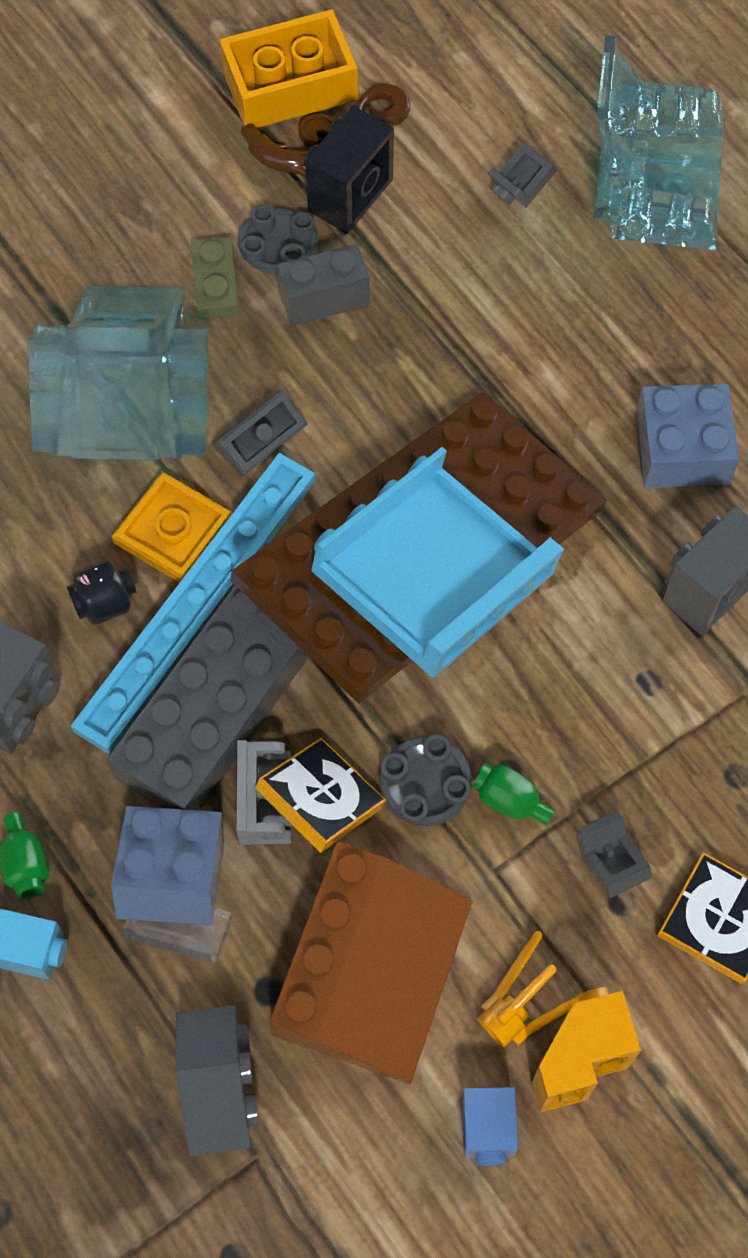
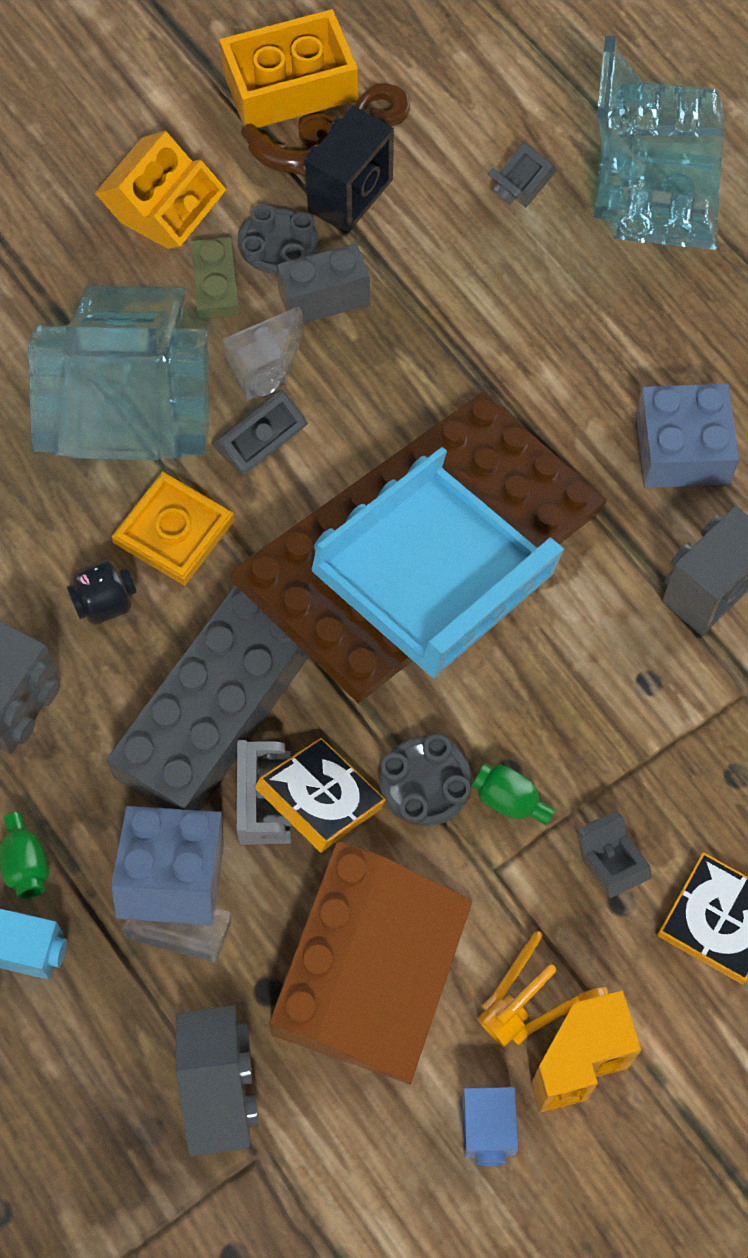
(160, 191): none -> light orange piece
(192, 604): medium azure plate -> none
(264, 353): none -> clear slope

